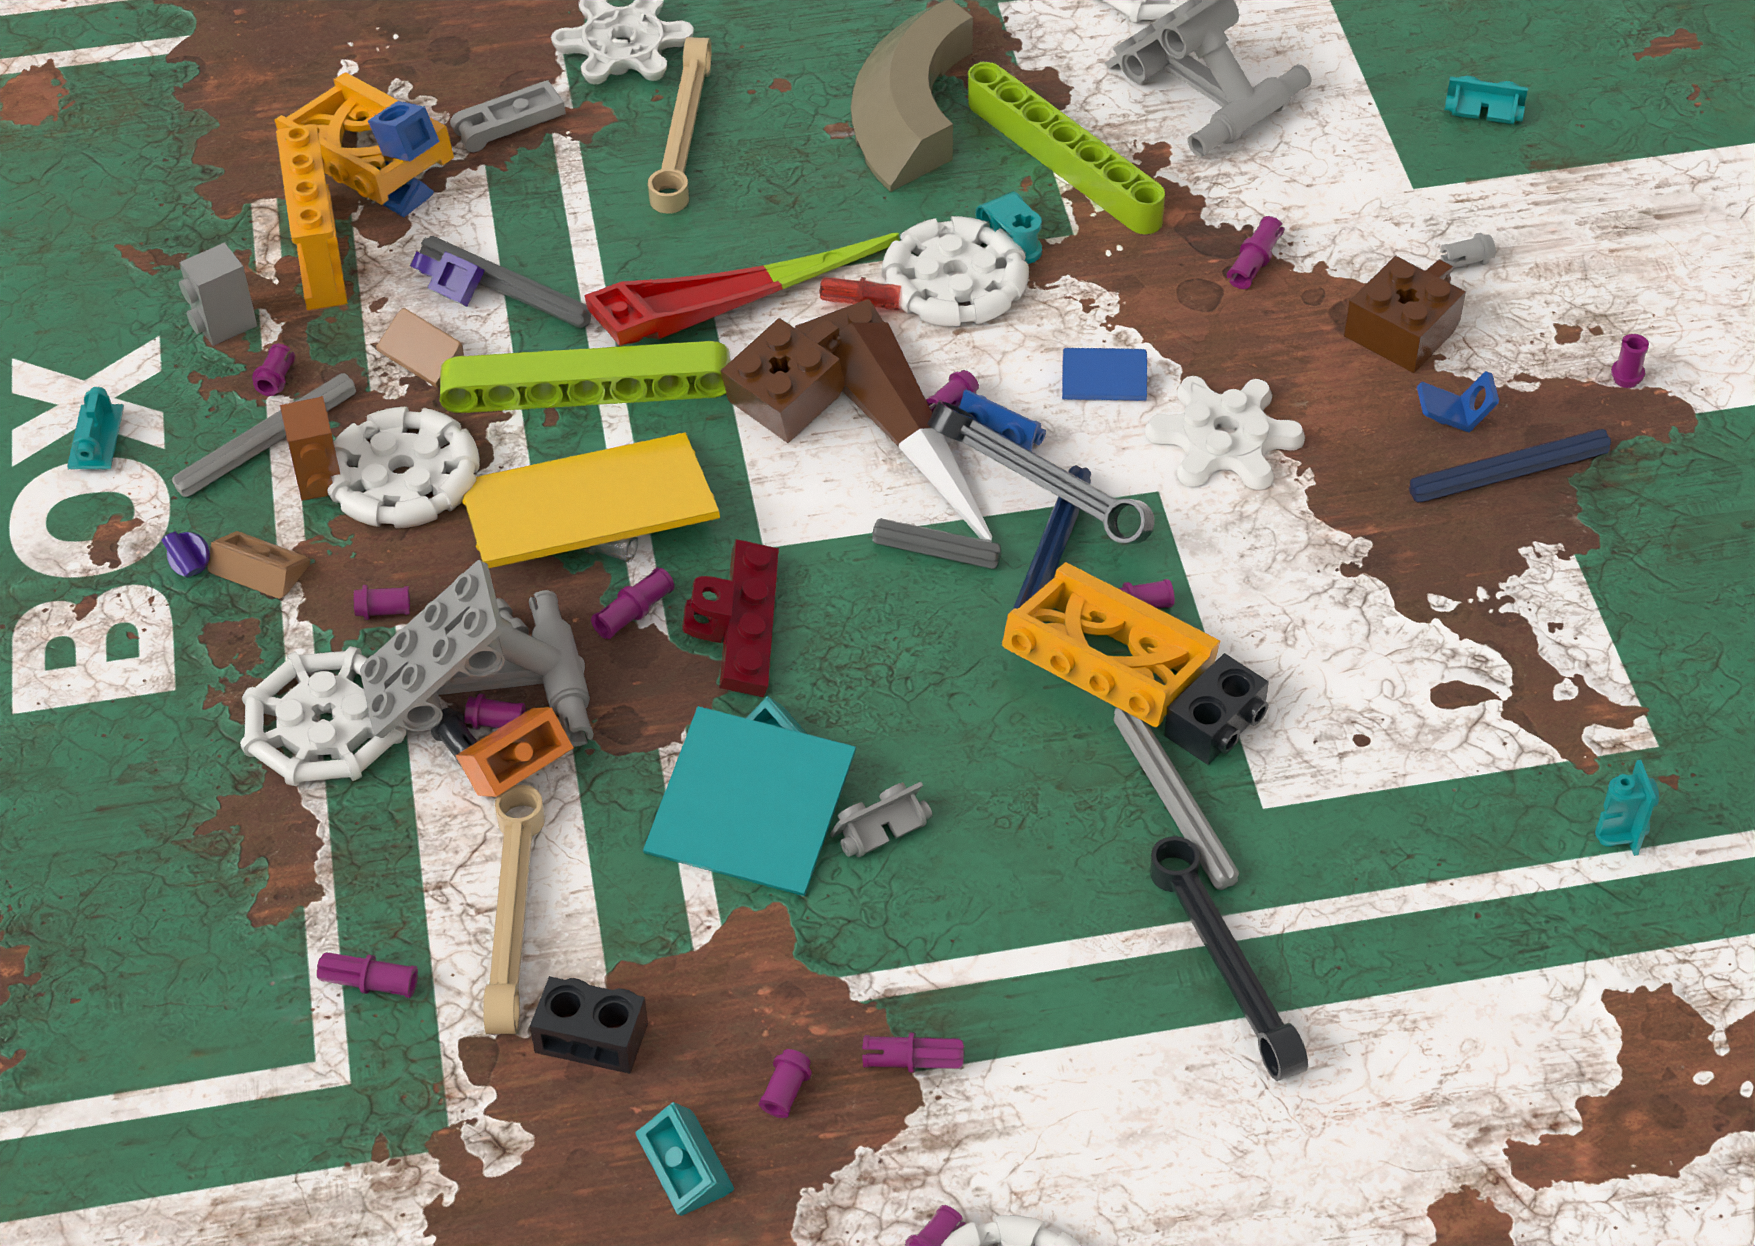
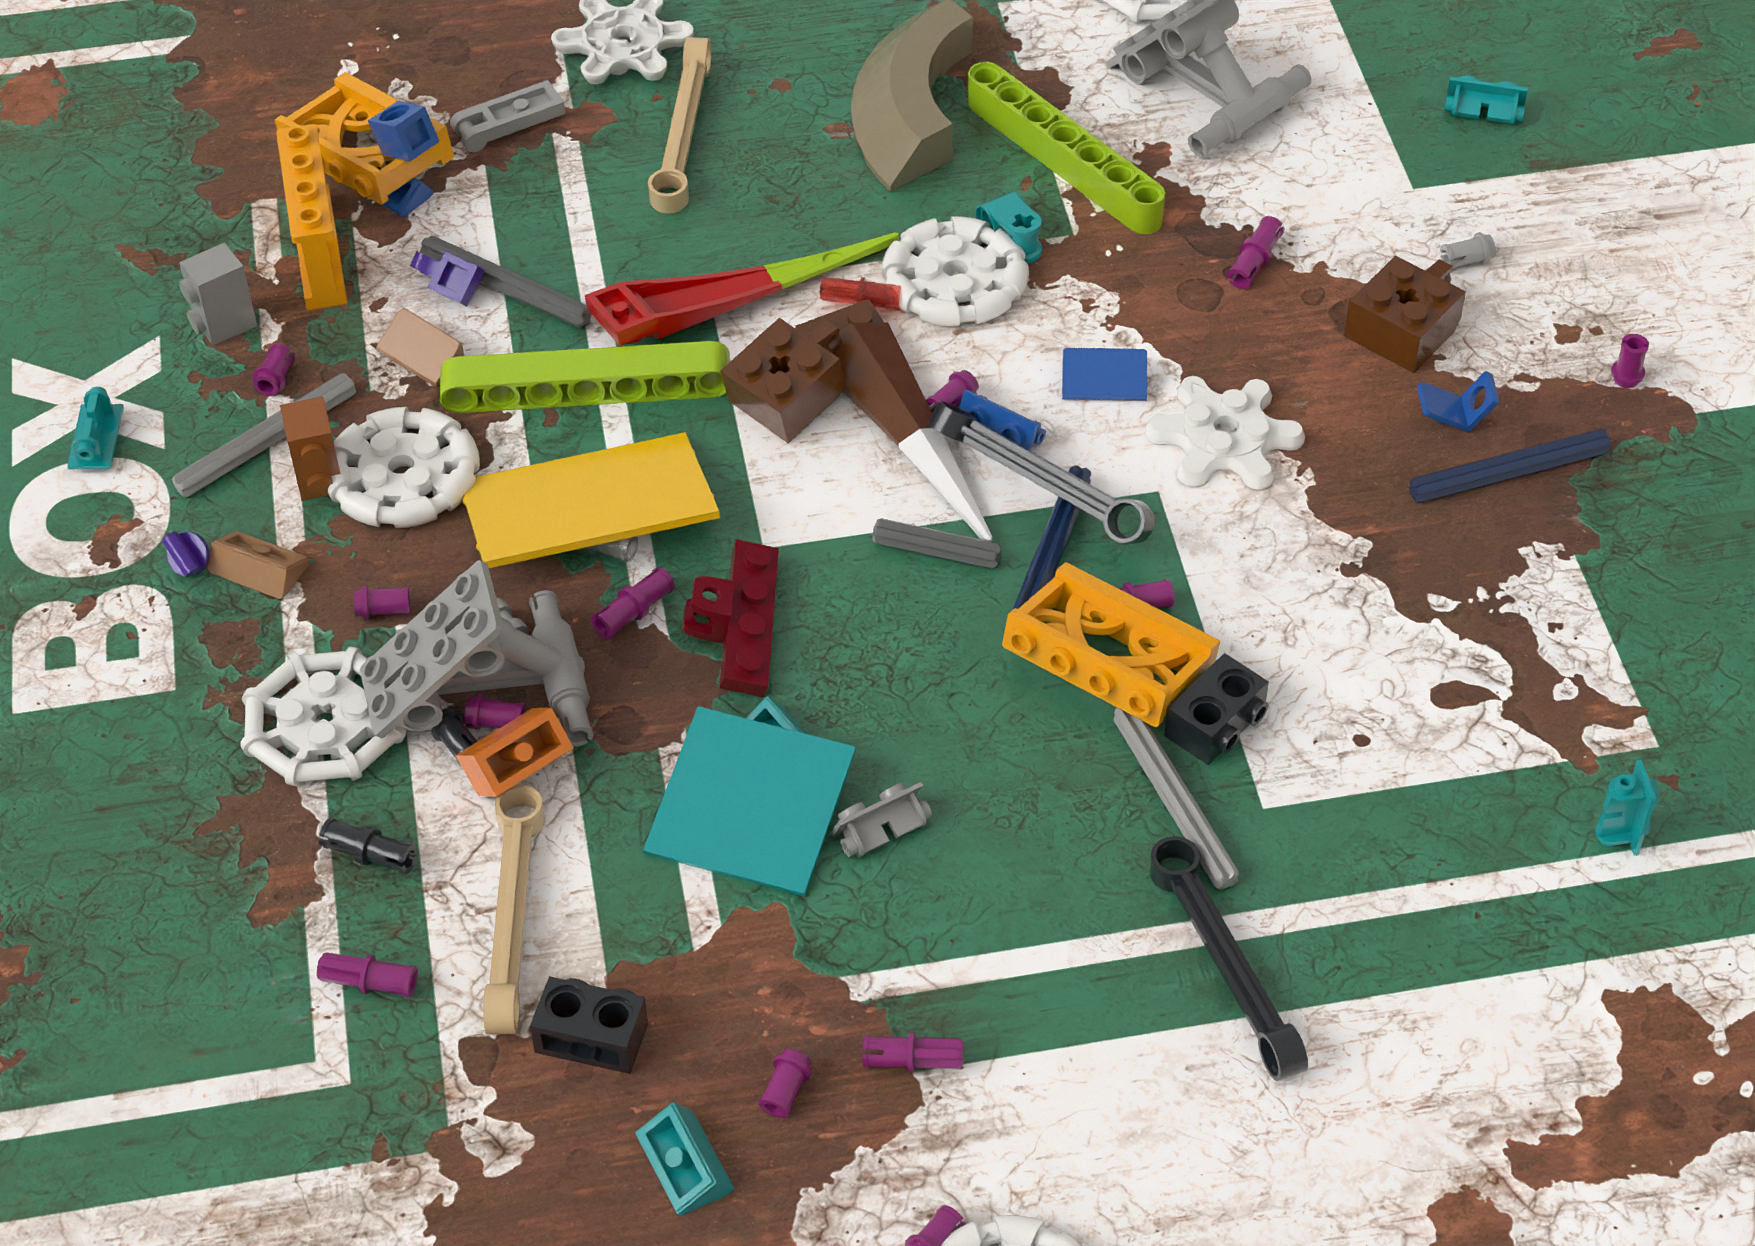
(368, 845): none -> black pin

